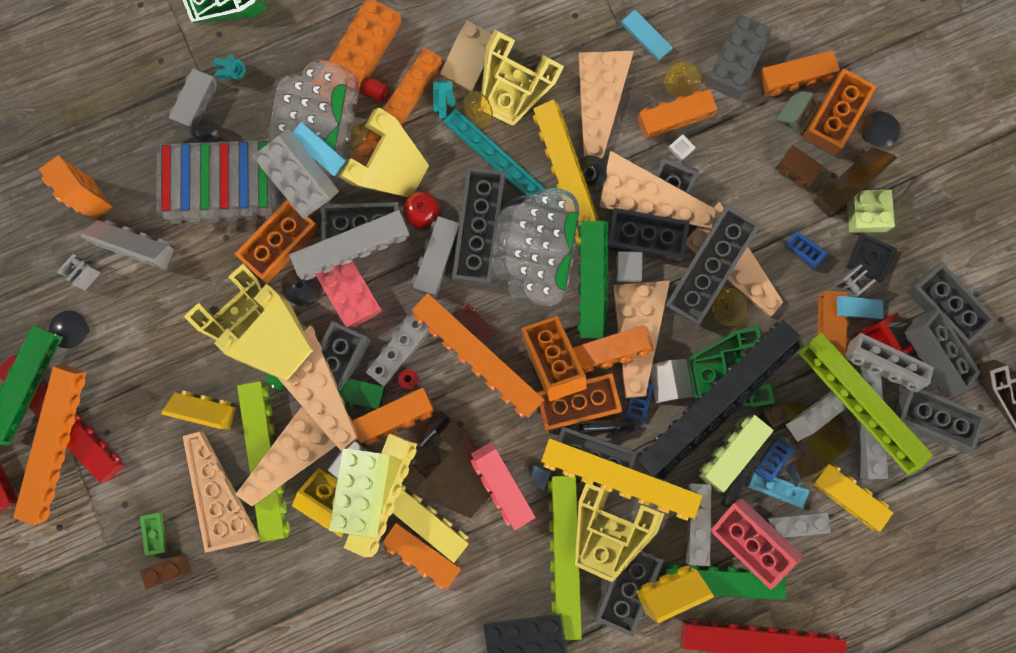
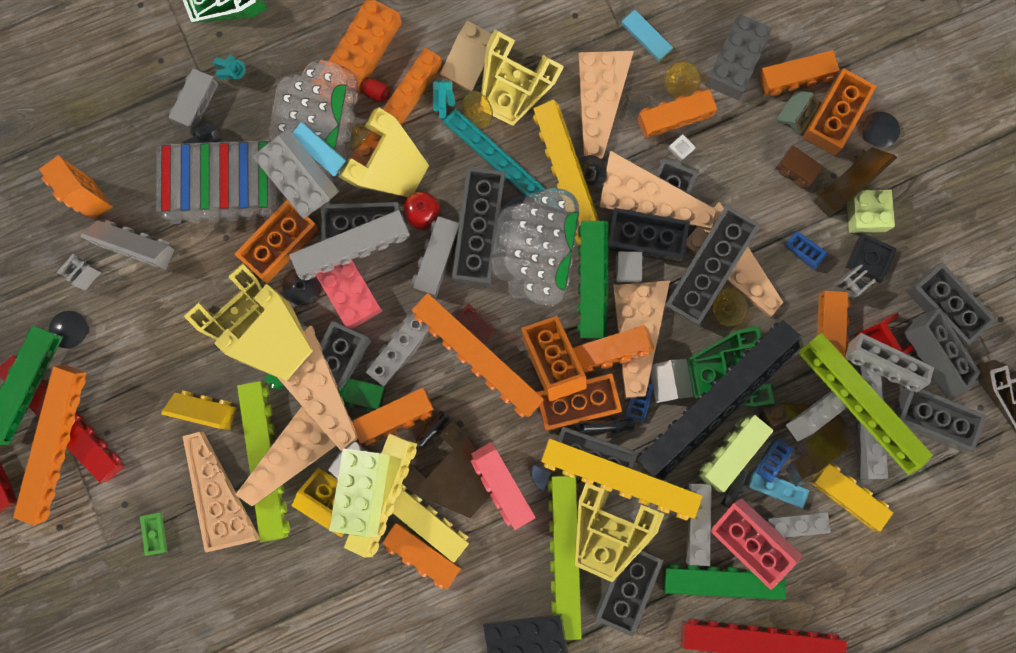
(165, 571): reddish brown brick -> none
(412, 384): red brick -> none
(673, 594): yellow slope -> none
(860, 307): medium azure tile -> none

